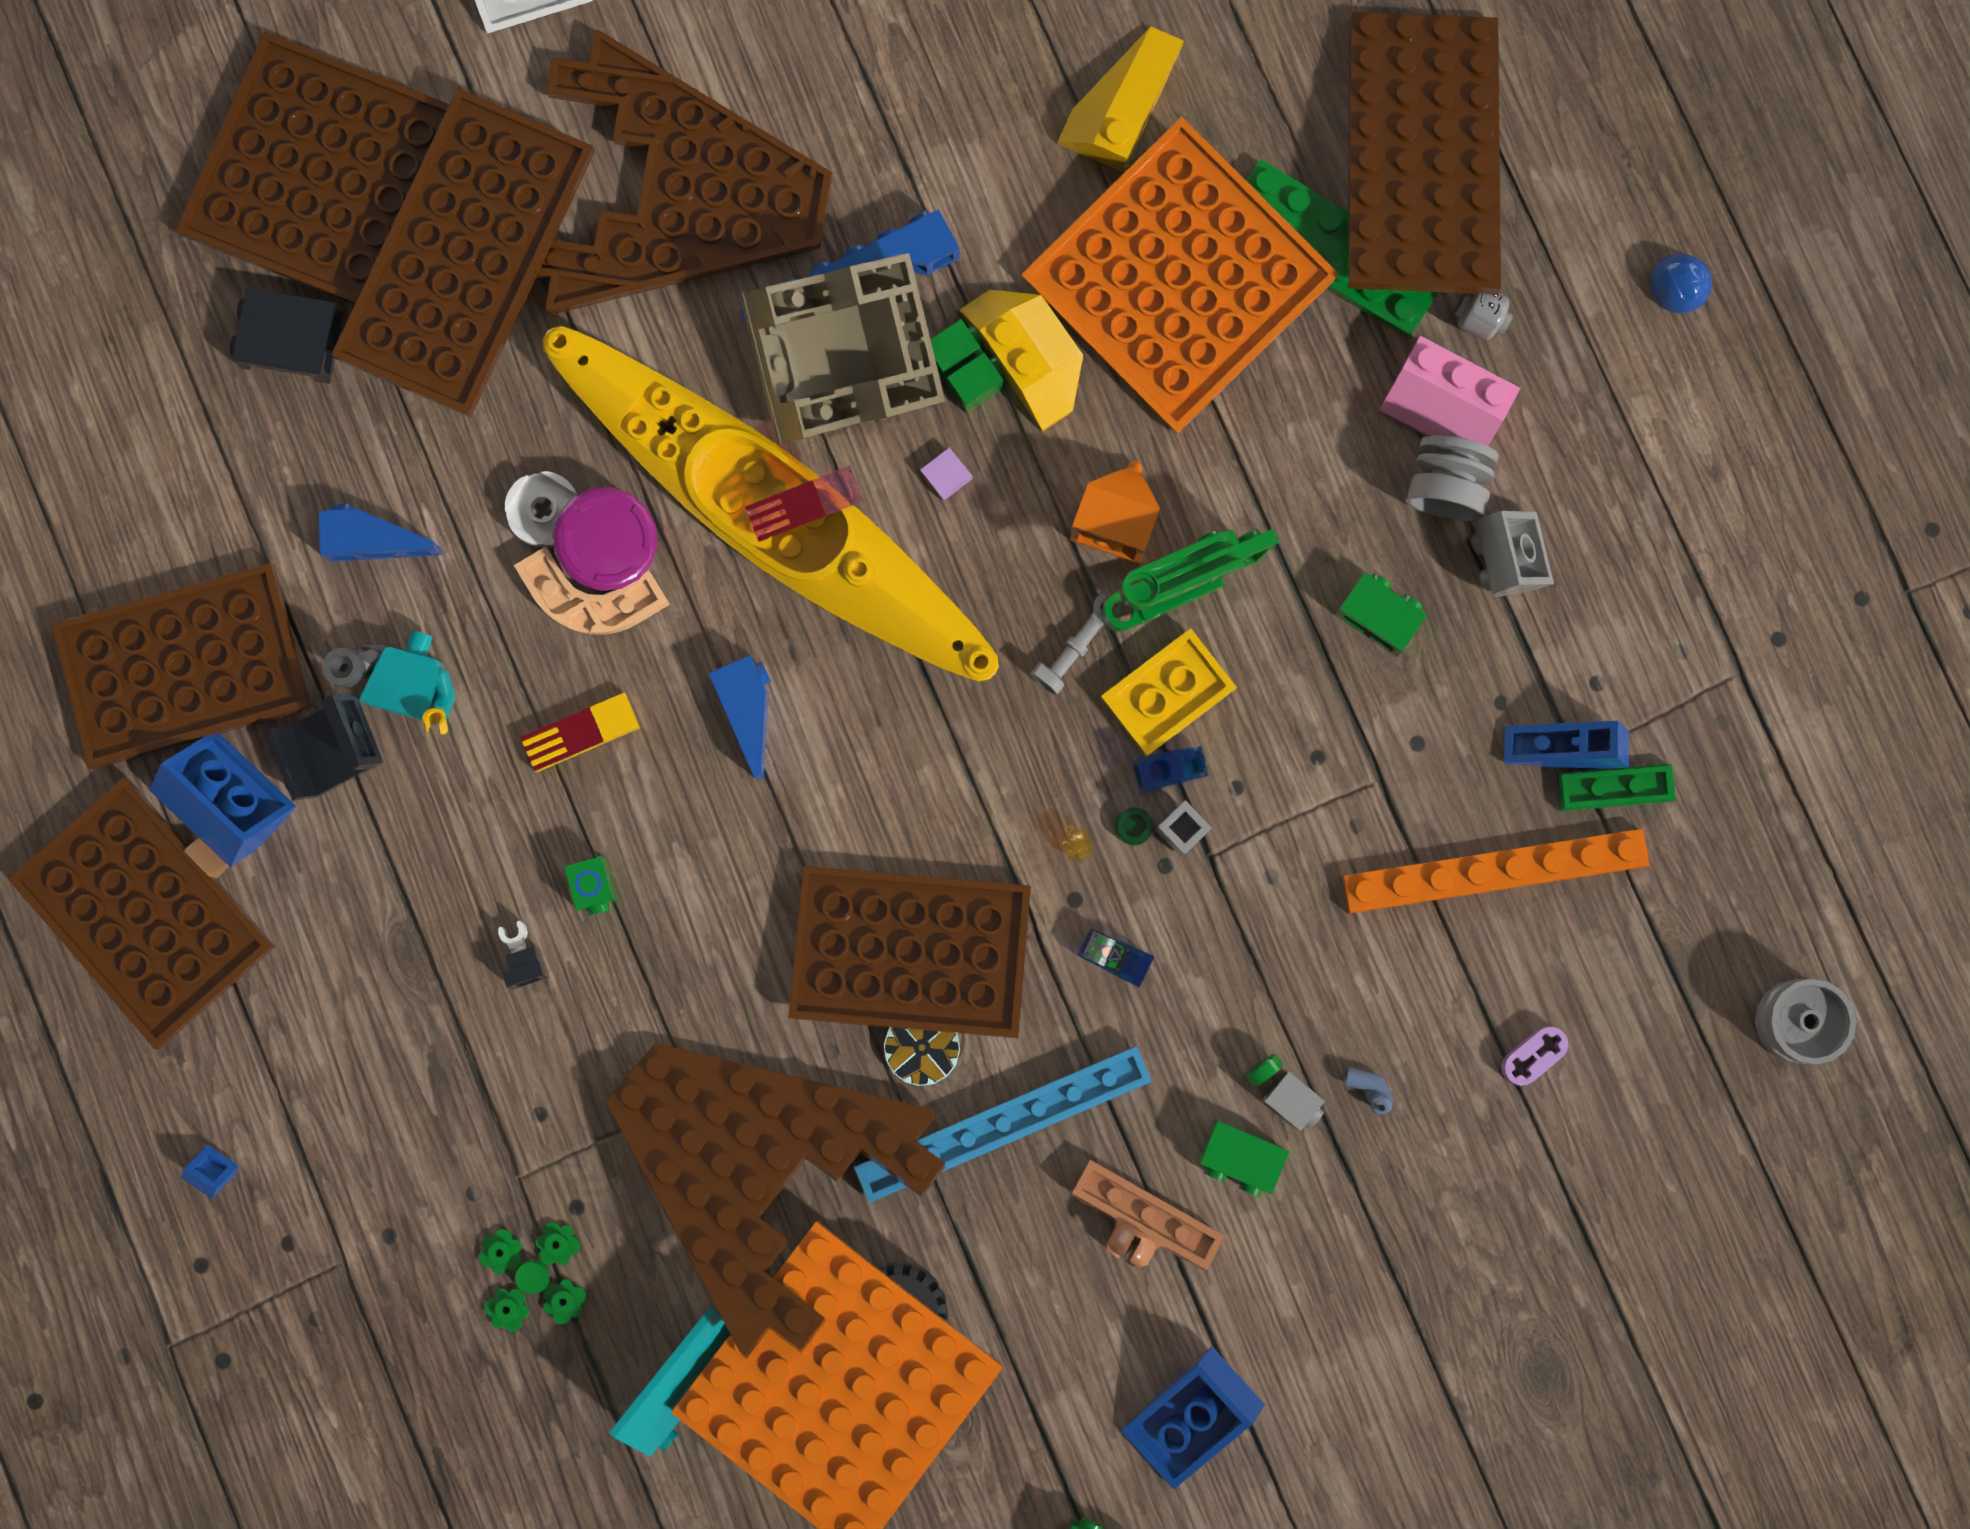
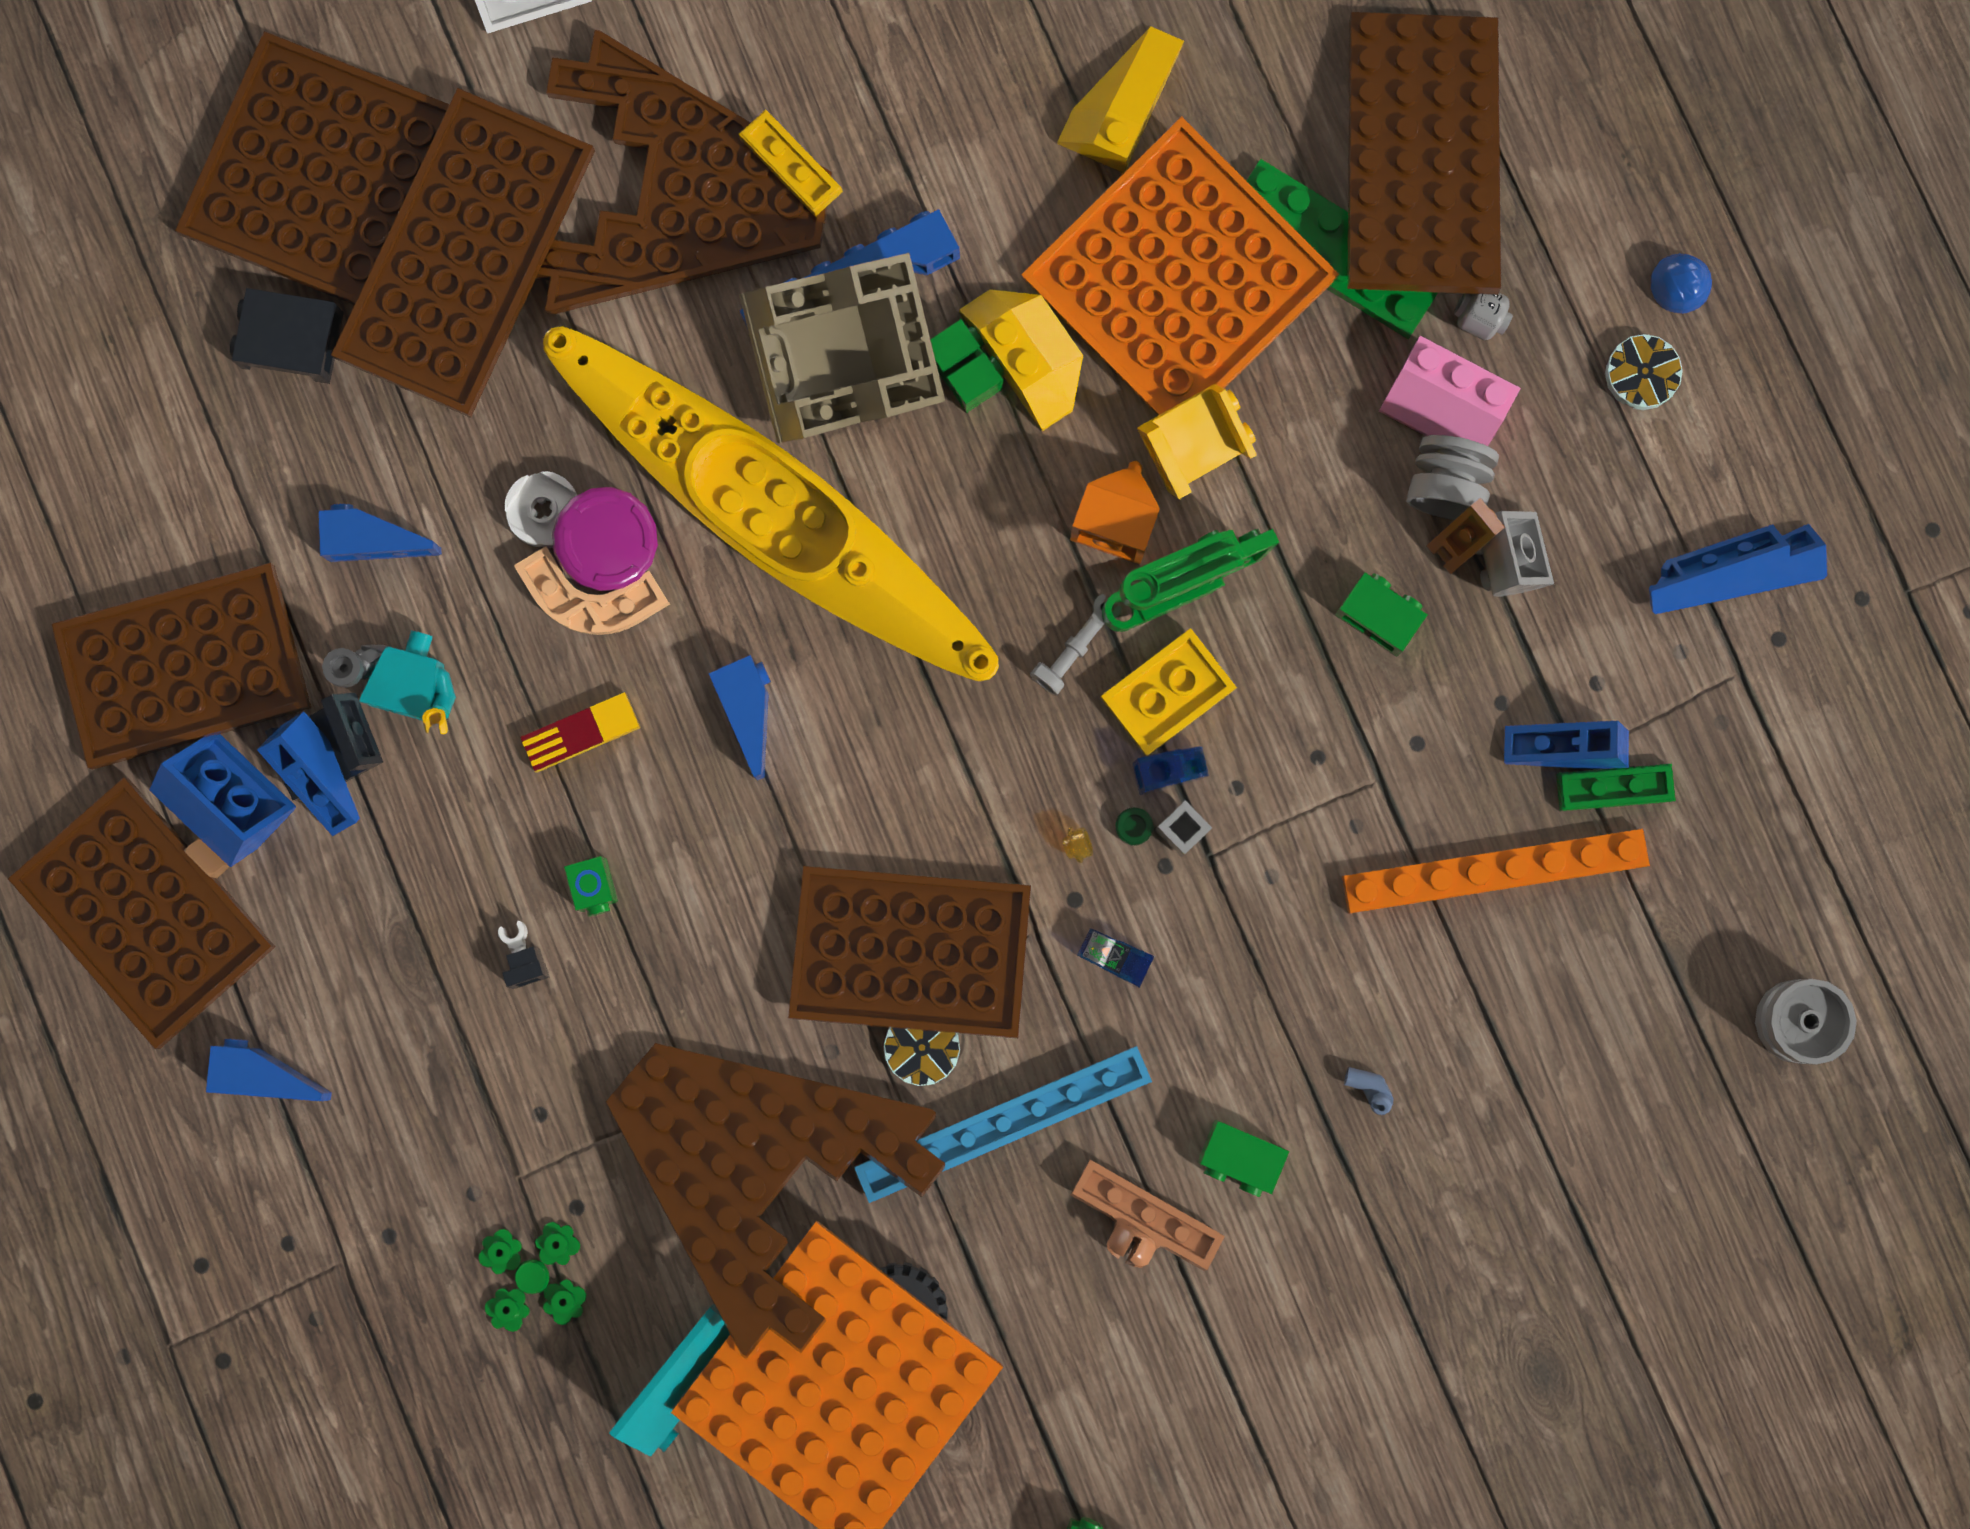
(209, 1171): blue plate -> none
(254, 1072): none -> blue slope
(311, 770): none -> blue slope
(790, 163): none -> yellow tile
(804, 503): tile -> none
(946, 474): lavender tile -> none
(1193, 1418): blue slope -> none
(1196, 438): none -> yellow panel
(1264, 1070): green tile -> none
(1294, 1102): light grey brick -> none
(1466, 535): none -> dark orange plate
(1541, 1062): lavender beam -> none
(1643, 372): none -> tile
(1739, 568): none -> blue wedge

